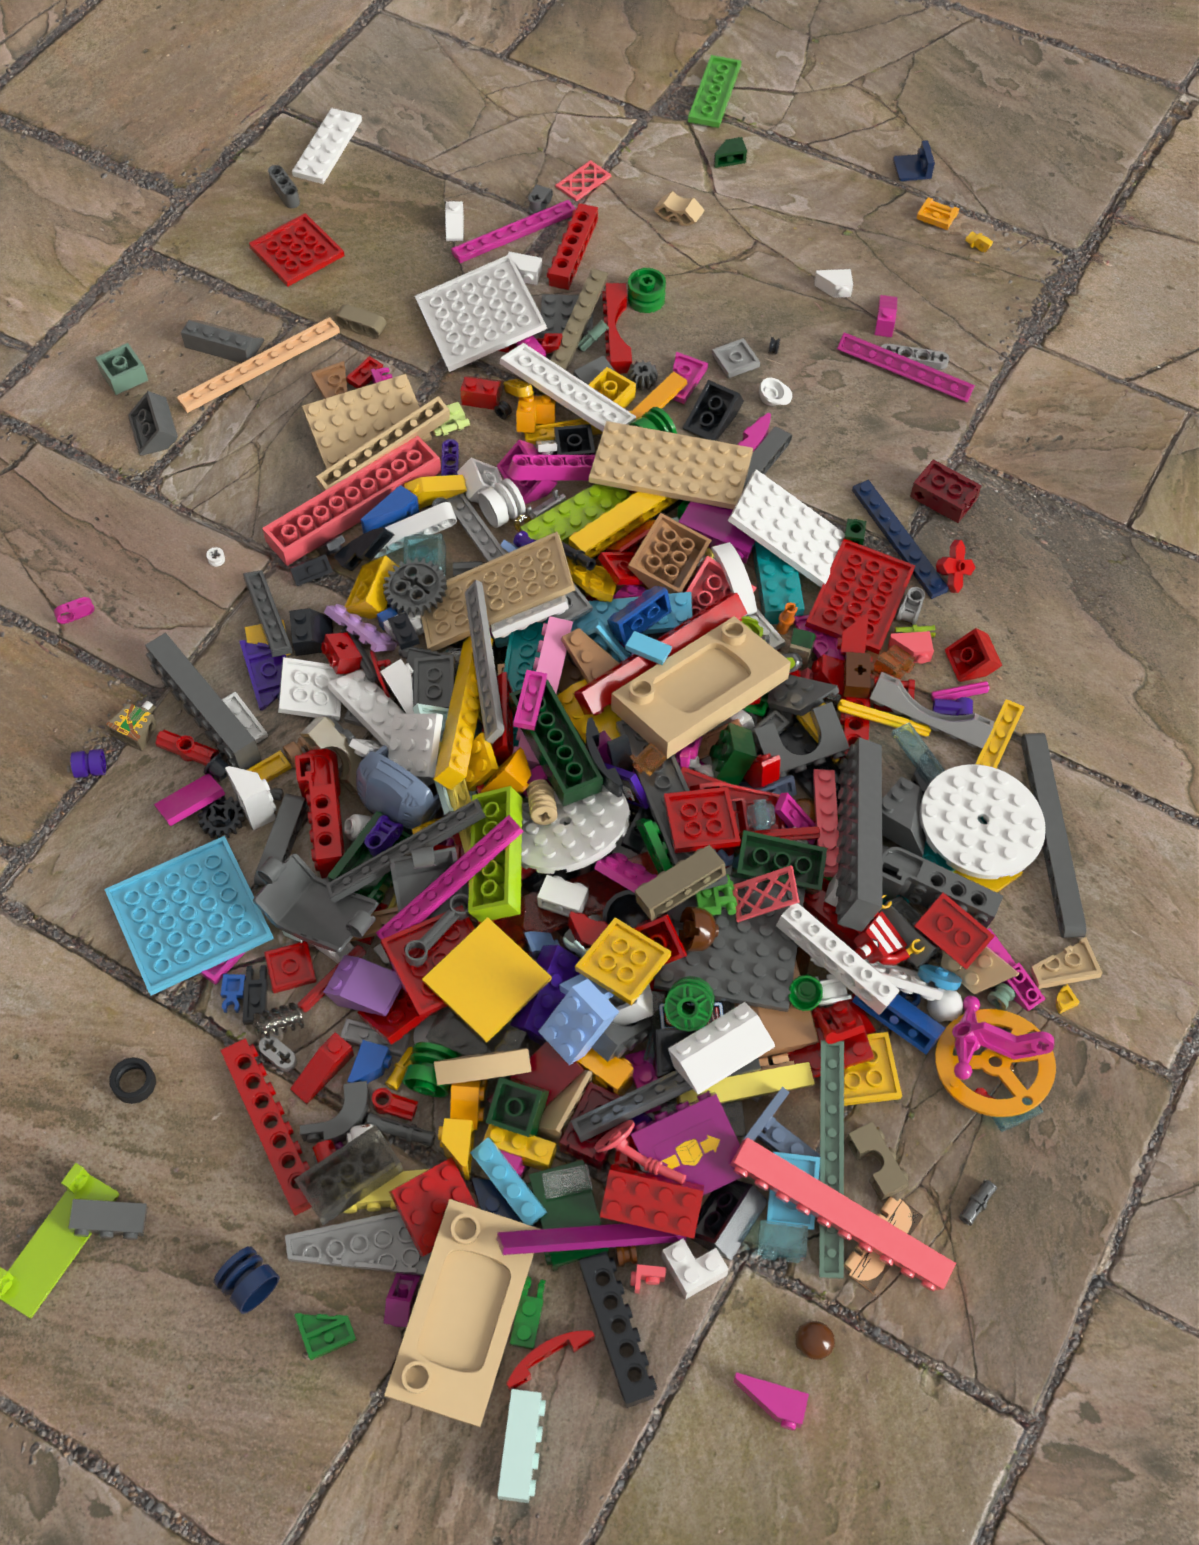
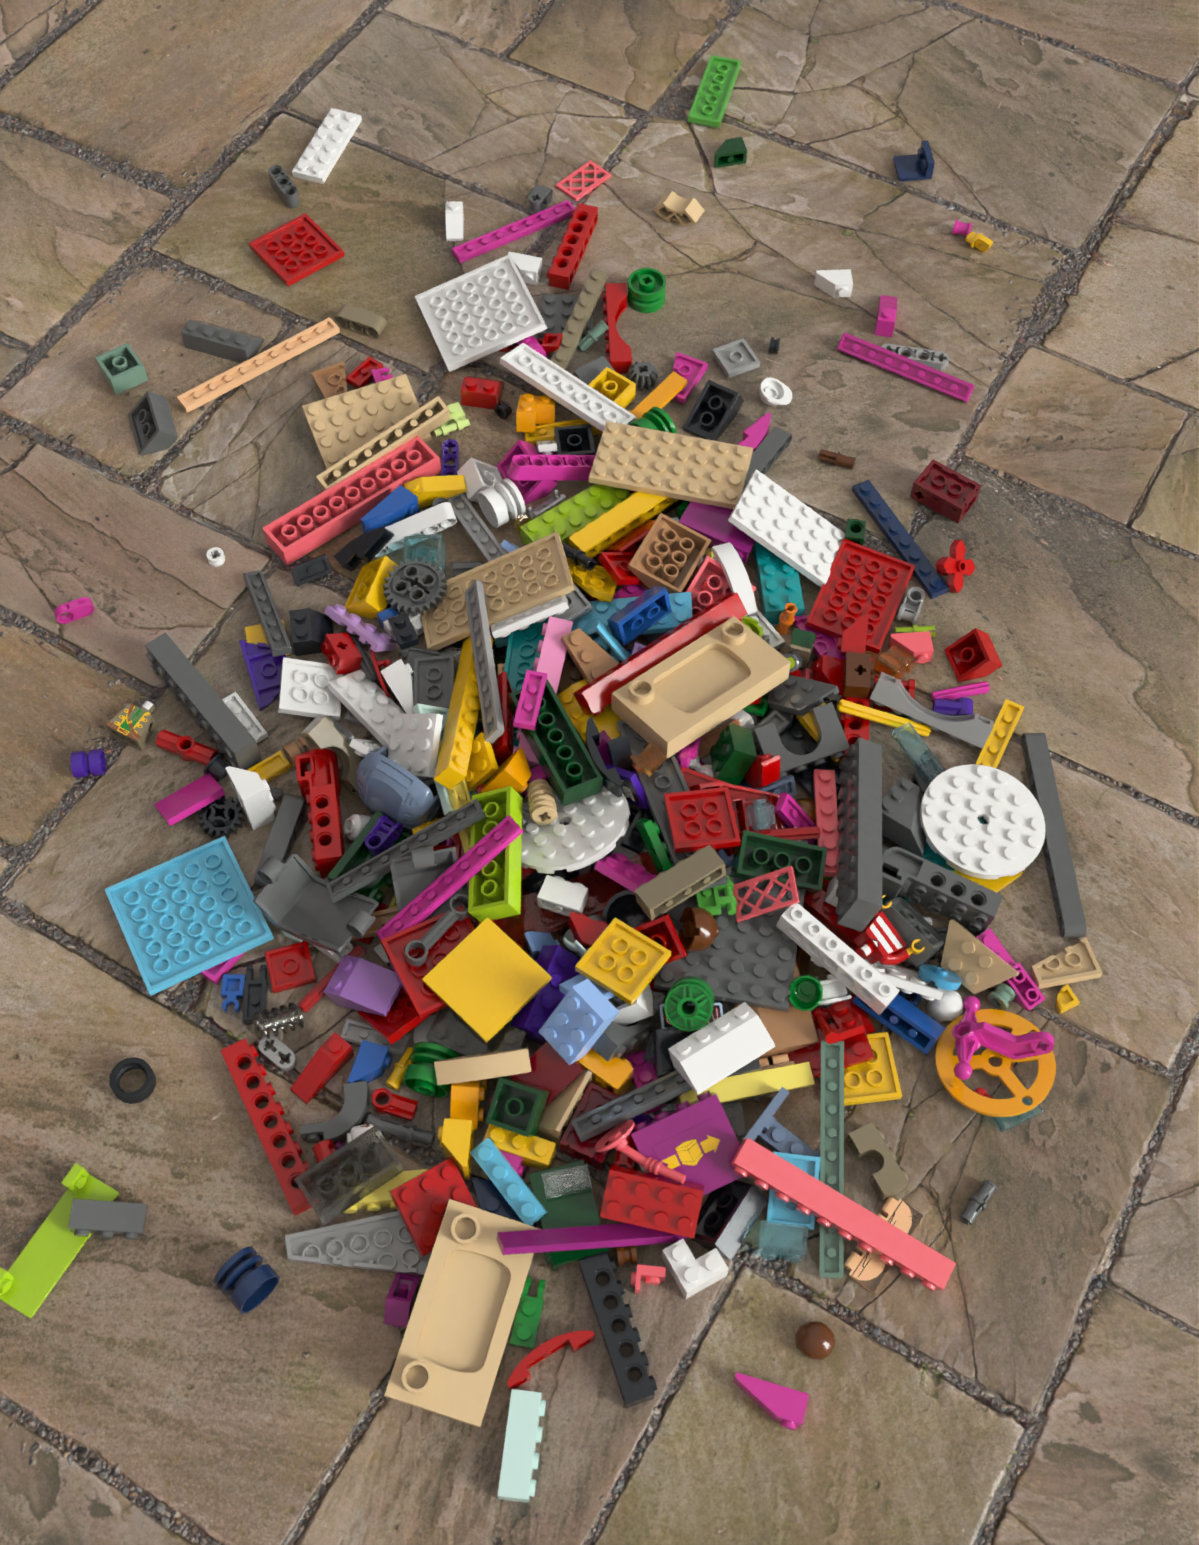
(324, 1333): green wing -> none
(331, 546): black plate -> none
(518, 388): yellow beam -> none
(522, 539): dark purple bush -> none
(648, 648): medium azure tile -> none
(837, 458): none -> reddish brown axle
(937, 214): light orange plate -> none
(954, 931): red plate -> none
(961, 228): none -> dark pink bush

